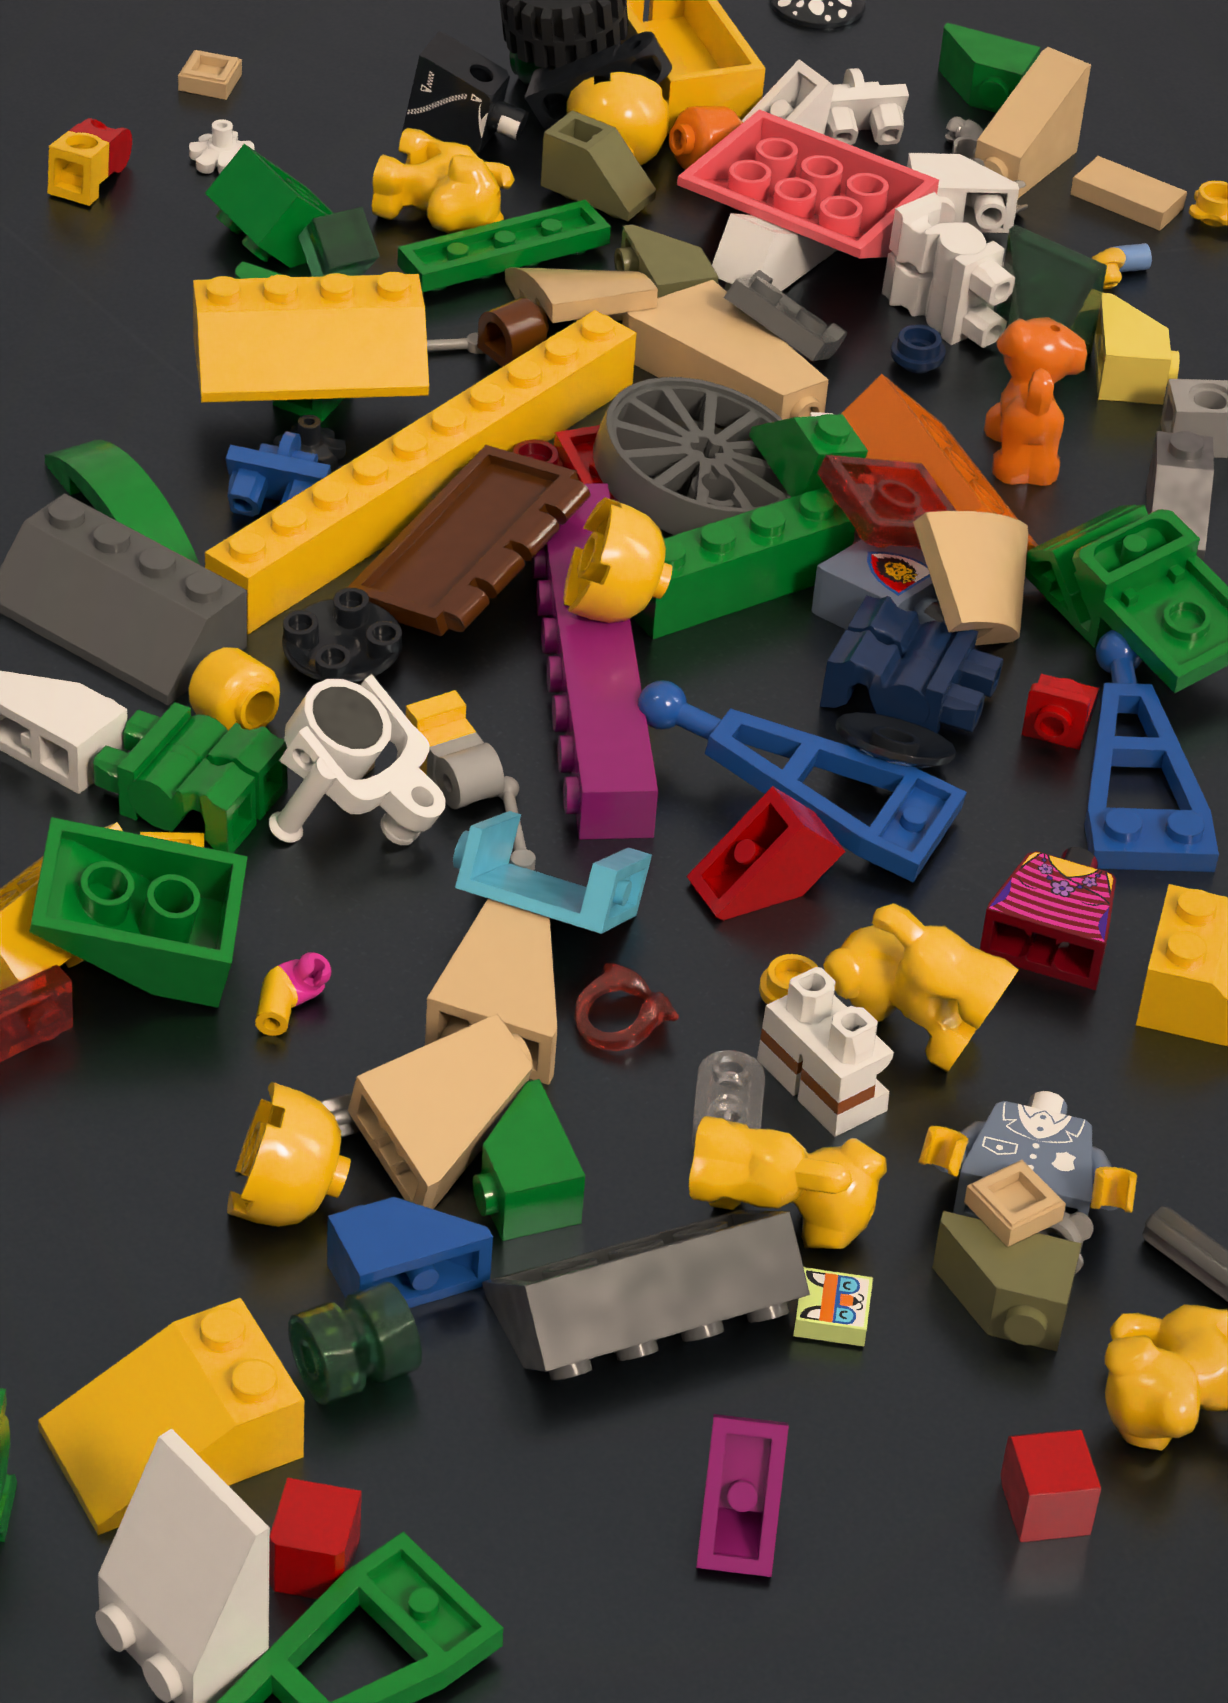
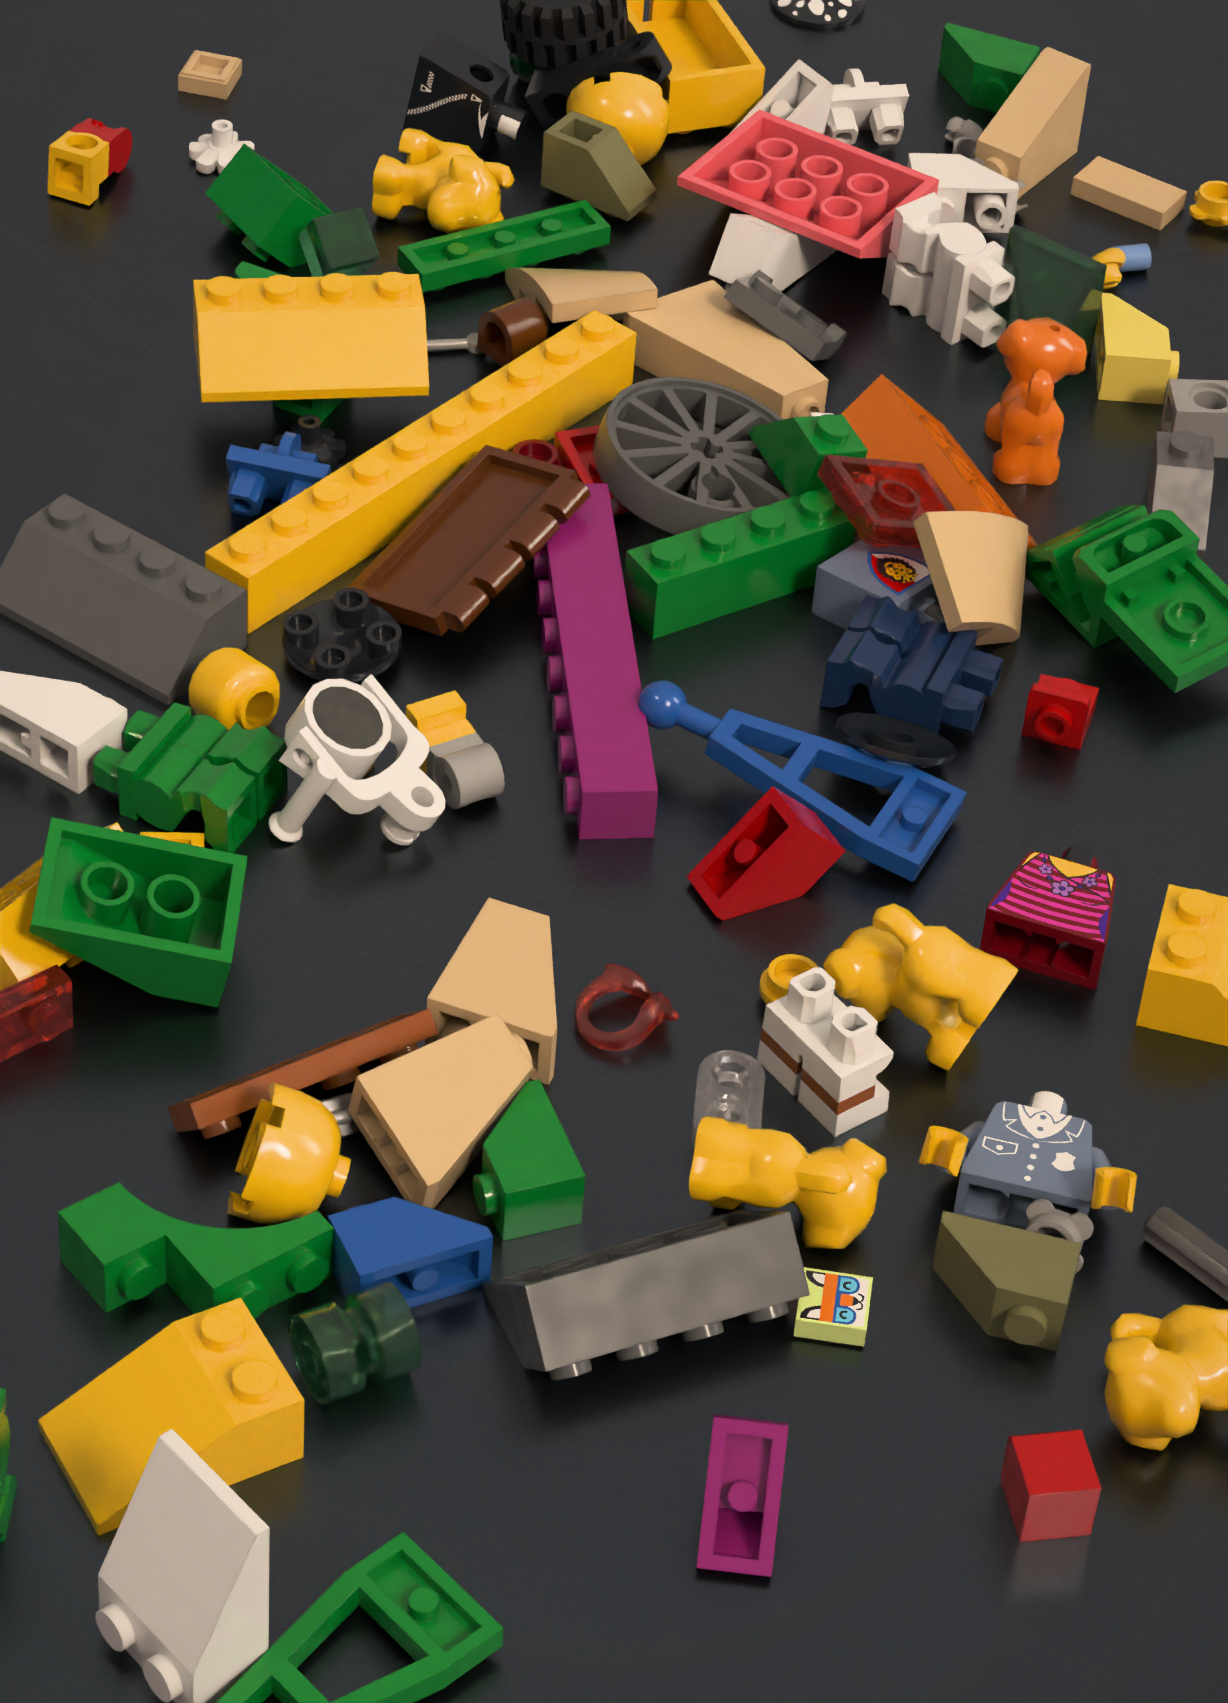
(120, 490): green slope -> none
(129, 1249): none -> green arch
(289, 987): arm -> none
(313, 1537): red piece -> none
(330, 1064): none -> dark orange plate
(521, 856): light grey hinge -> none
(607, 900): medium azure panel -> none
(618, 565): yellow cylinder -> none
(663, 259): olive slope -> none
(699, 130): orange head -> none
(918, 349): dark blue plate -> none
(1014, 1203): tan tile -> none
(1143, 836): blue plate -> none

